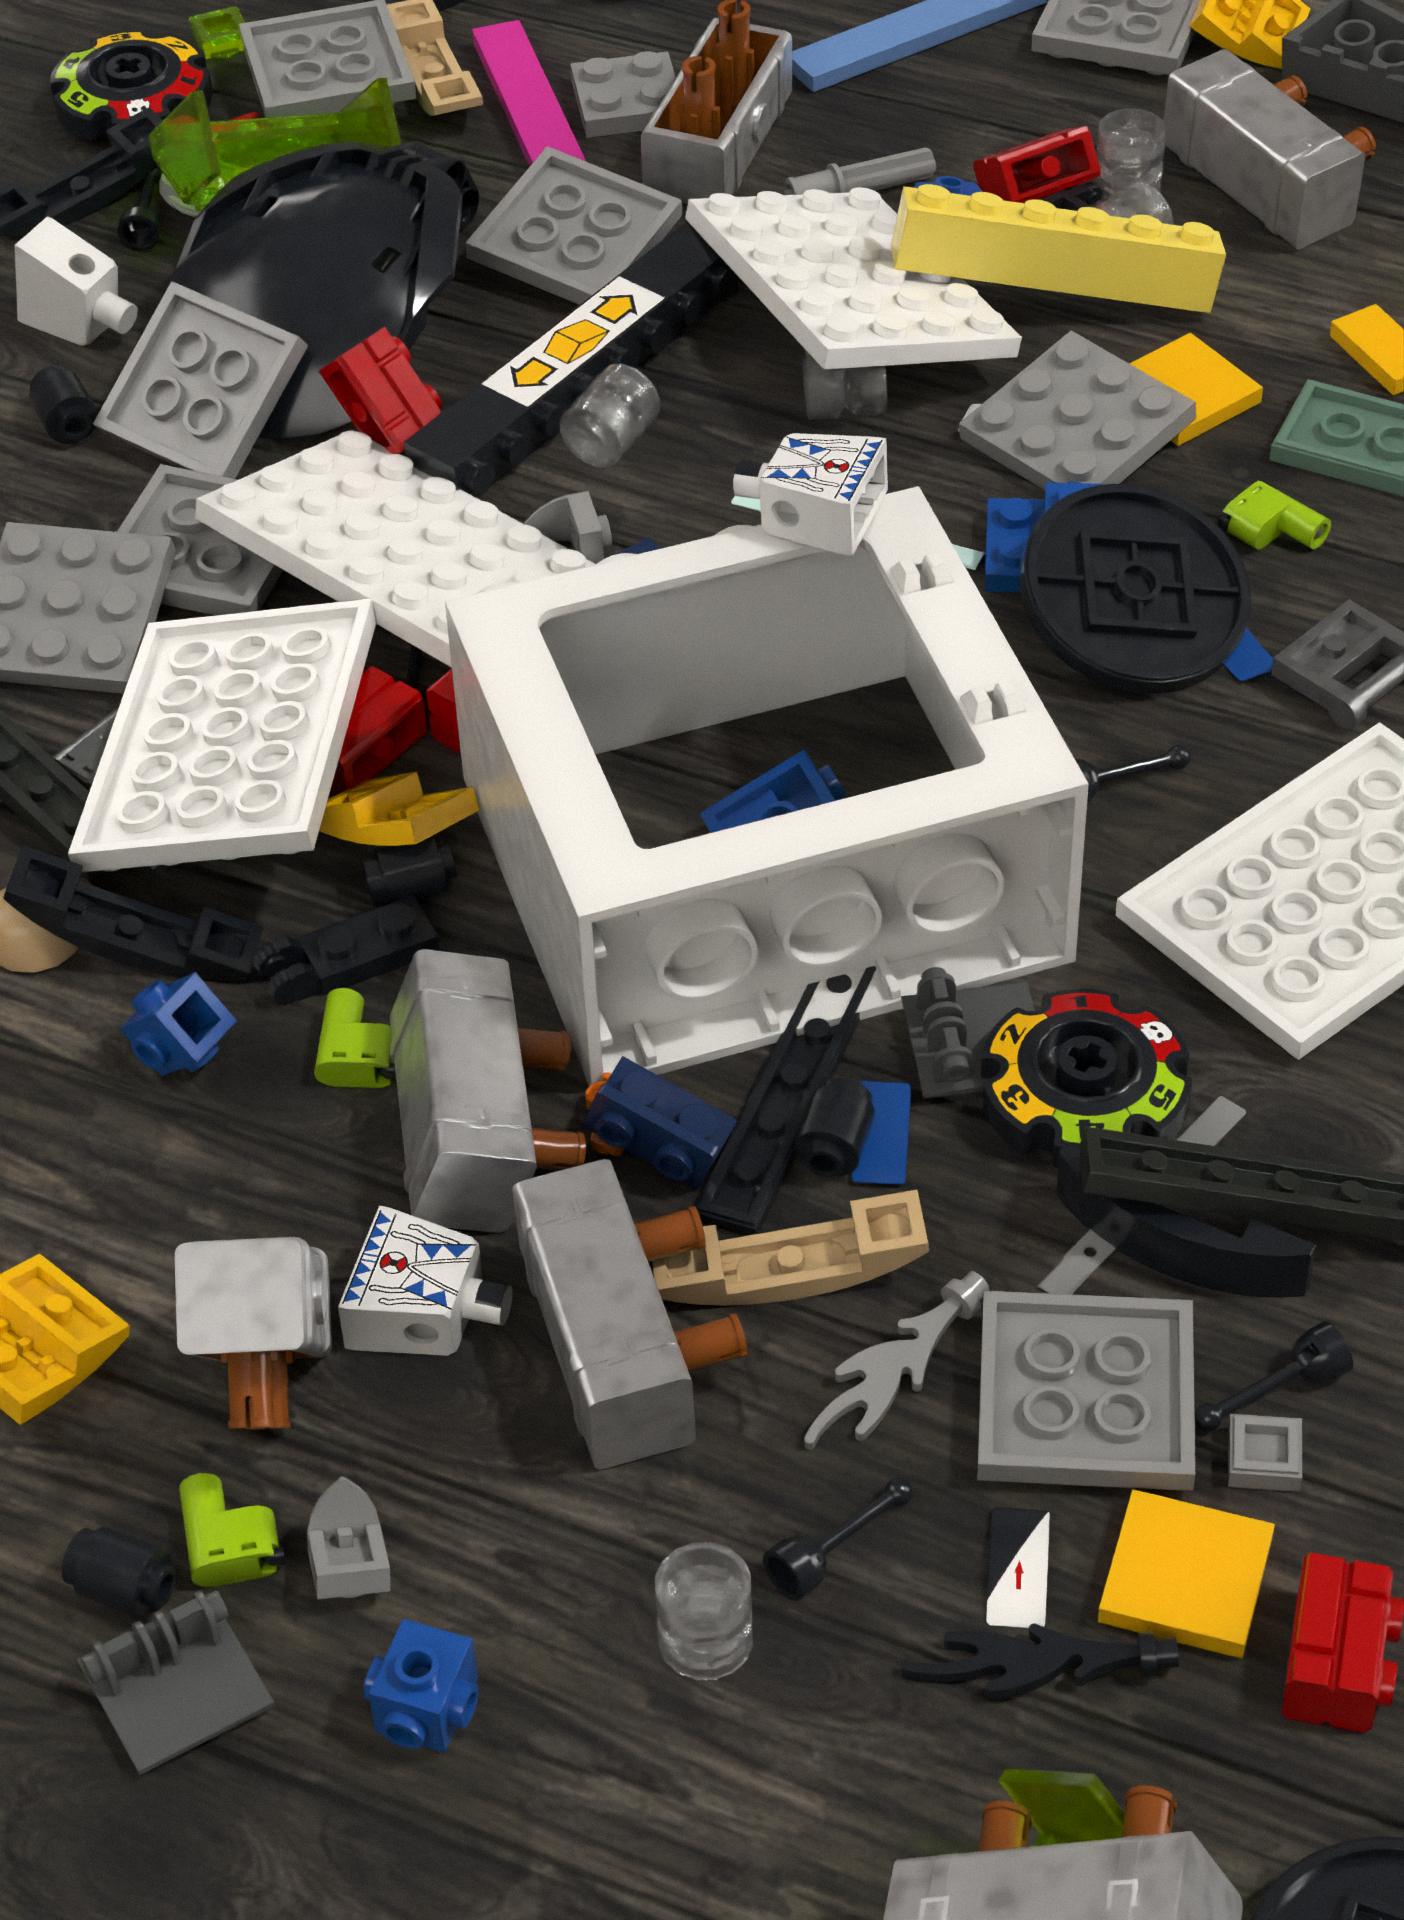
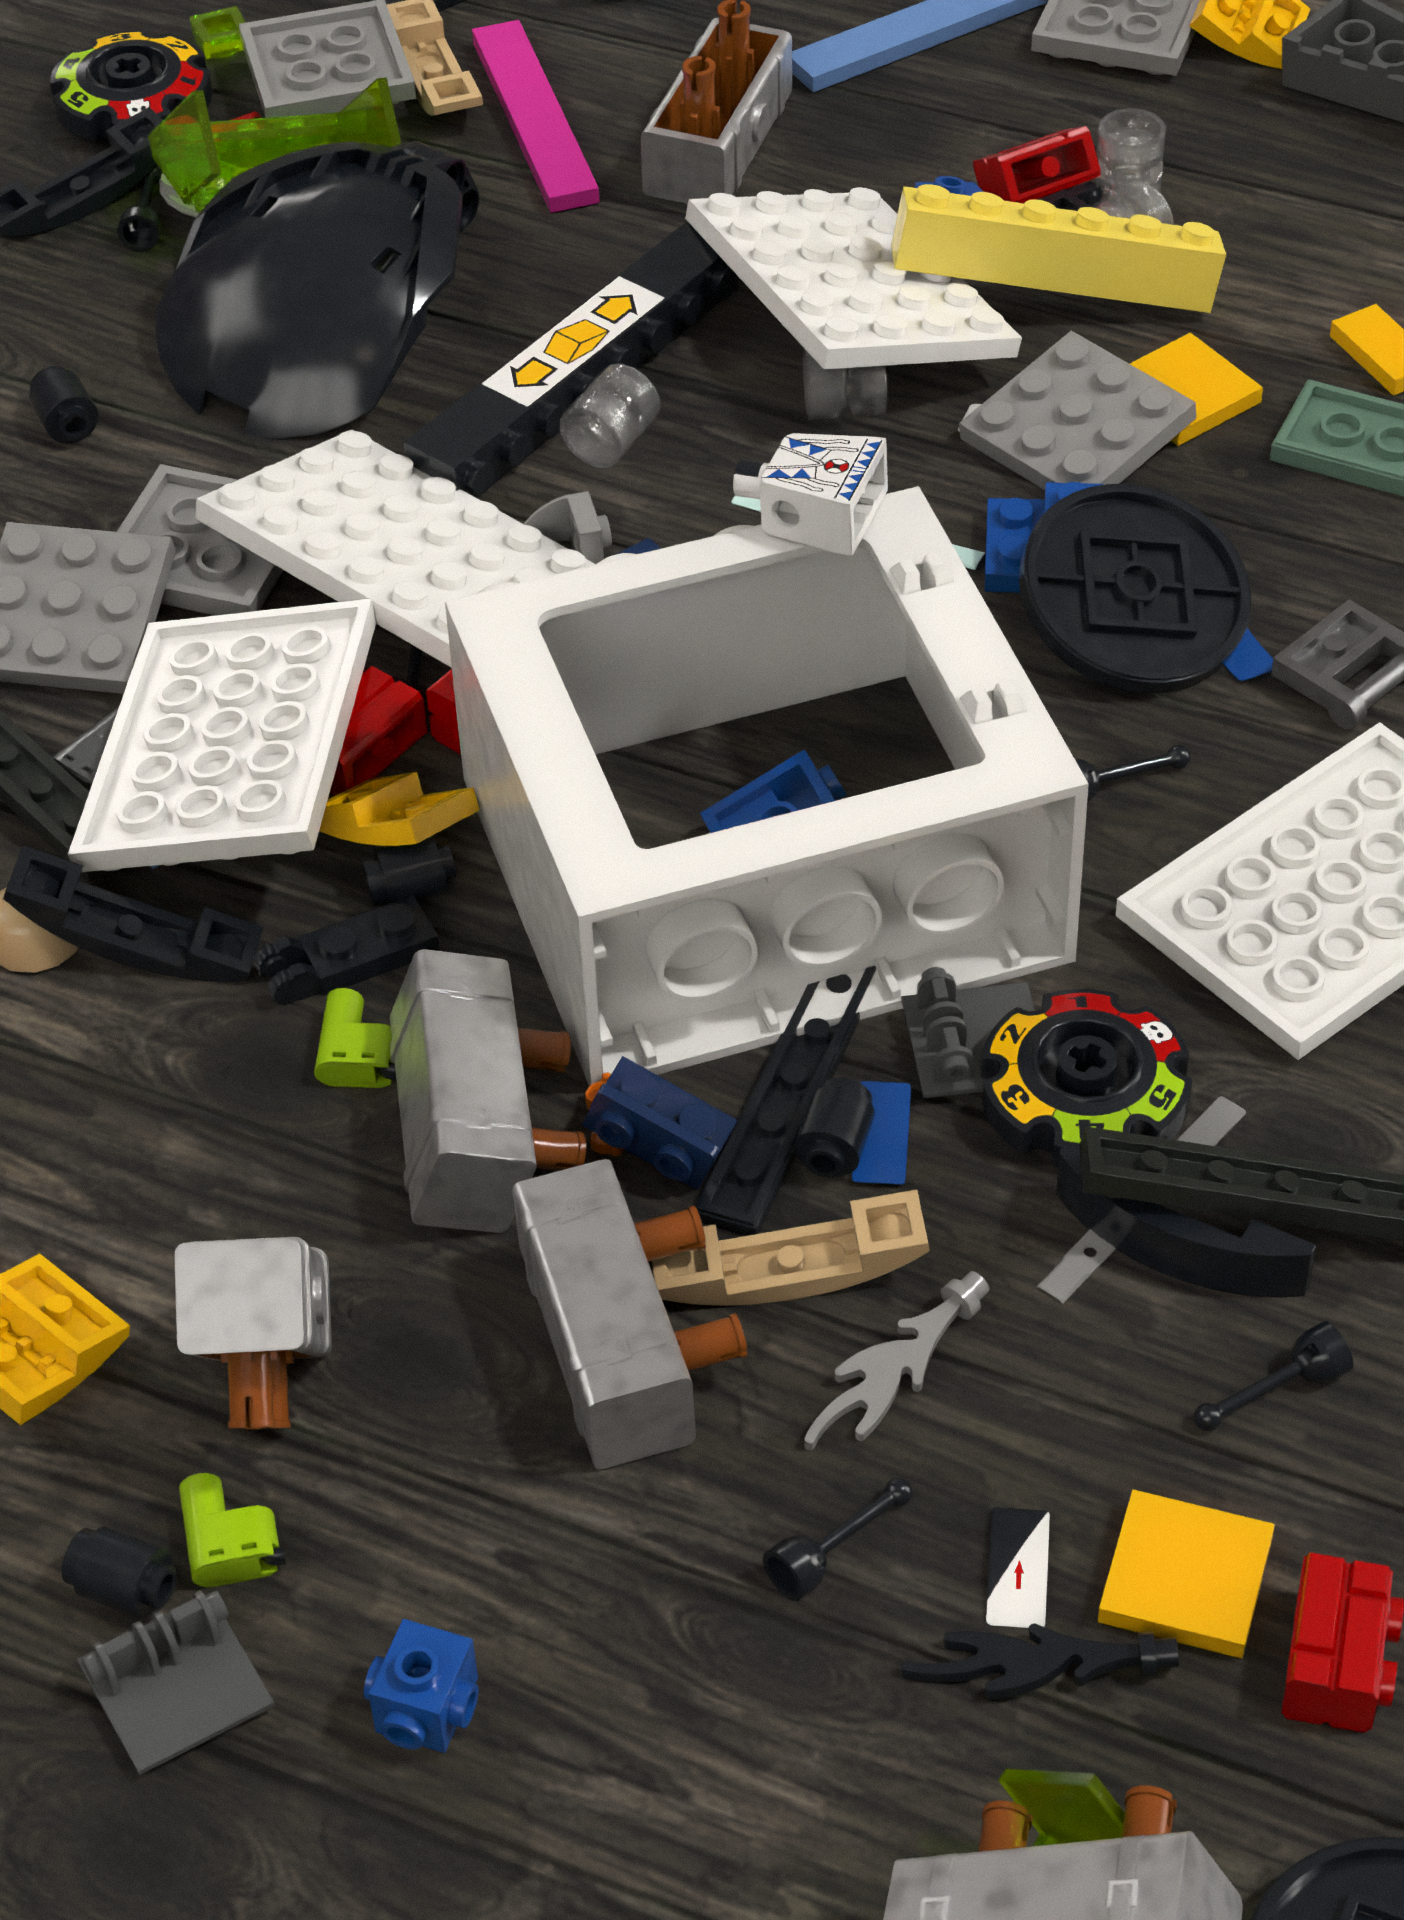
(68, 286): white torso -> none
(177, 1025): blue brick -> none
(200, 383): light grey plate -> none
(346, 1544): light grey plate -> none
(382, 390): red brick -> none
(417, 1288): white torso -> none
(572, 226): light grey plate -> none
(620, 91): light grey plate -> none
(704, 1610): clear wheel -> none
(870, 174): light grey axle -> none
(1087, 1391): light grey plate -> none
(1265, 147): flat silver piece -> none
(1265, 513): lime piece -> none
(1265, 1452): light grey tile -> none

